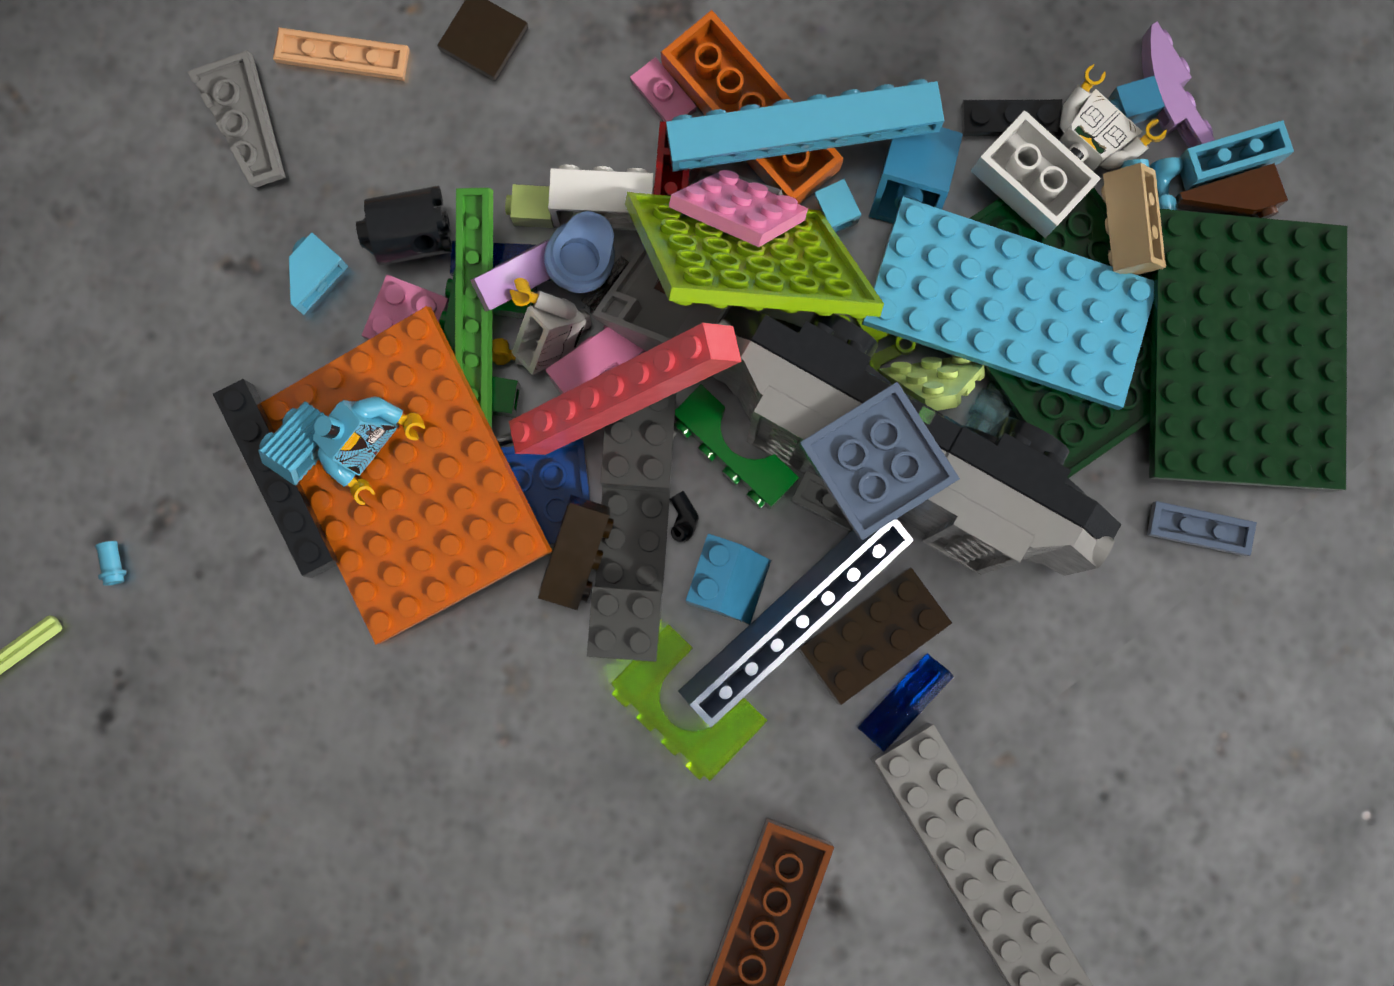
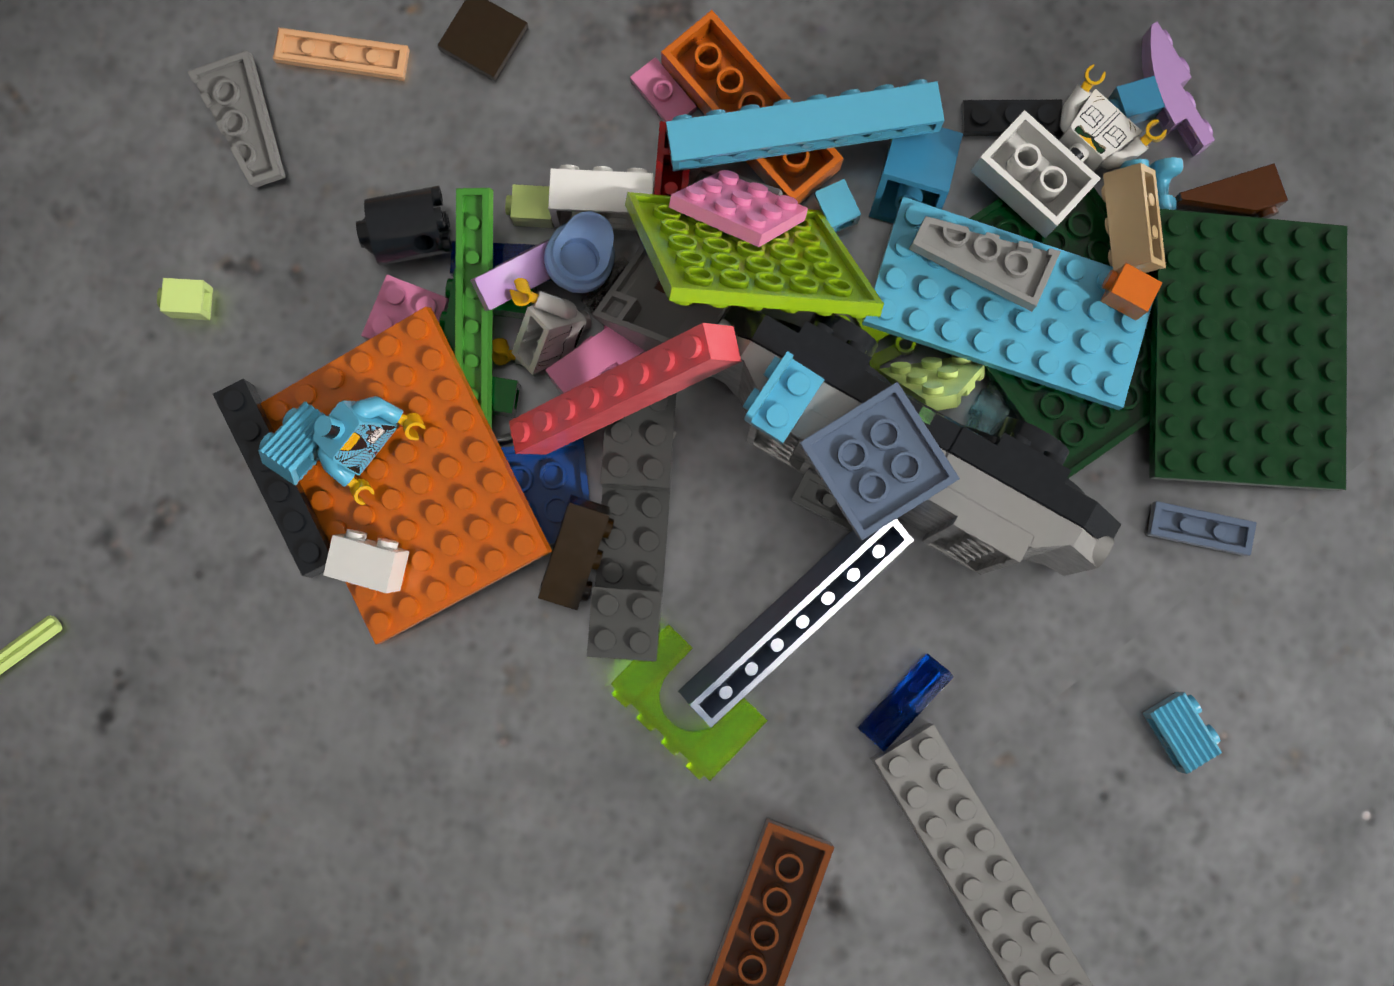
(110, 563): medium azure pin -> none
(185, 299): none -> yellowish green brick
(312, 271): medium azure slope -> none
(366, 562): none -> white brick
(686, 519): black arm -> none
(728, 579): dark azure slope -> none
(764, 478): green arch -> none
(782, 398): none -> medium azure bracket
(874, 636): dark brown brick -> none
(996, 264): none -> light grey wing
(1130, 291): none -> orange brick
(1183, 732): none -> medium azure brick
(1235, 154): medium azure brick -> none

